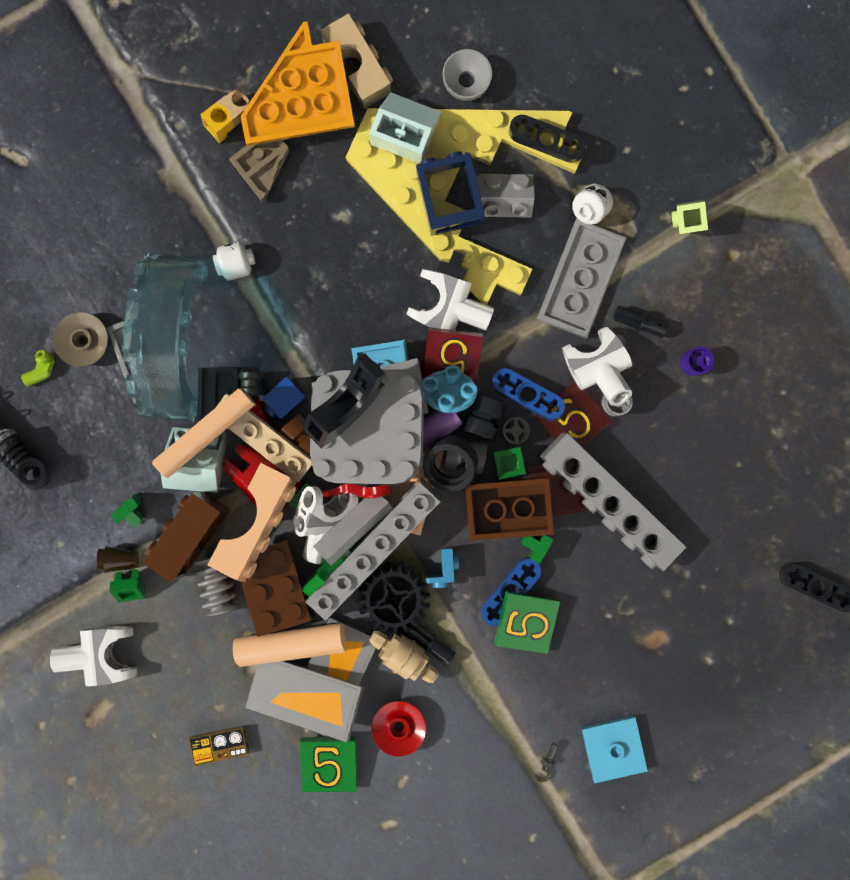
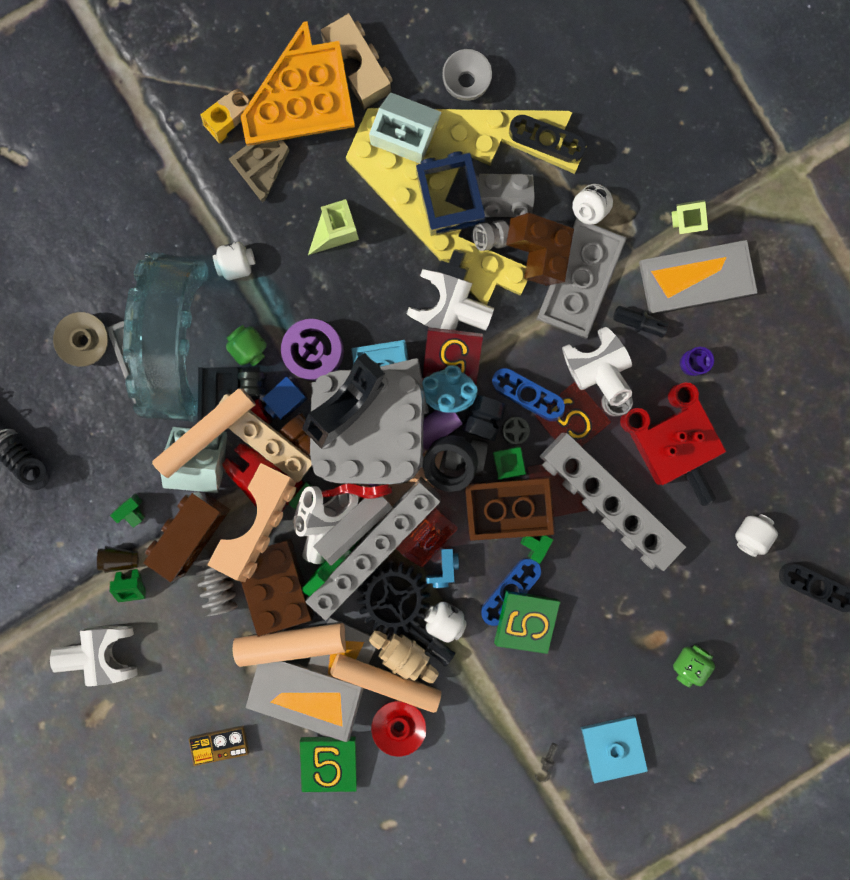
(42, 371): lime arm -> none
(246, 345): none -> bright green head
(295, 336): none -> medium lavender wheel
(334, 227): none -> yellowish green slope
(386, 683): none -> light nougat brick
(427, 538): none -> clear red tile
(445, 622): none -> white head
(487, 236): none -> light grey wheel
(547, 246): none -> reddish brown brick
(678, 442): none -> red piece
(694, 666): none -> bright green head
(698, 277): none -> light grey tile
(756, 535): none -> white head

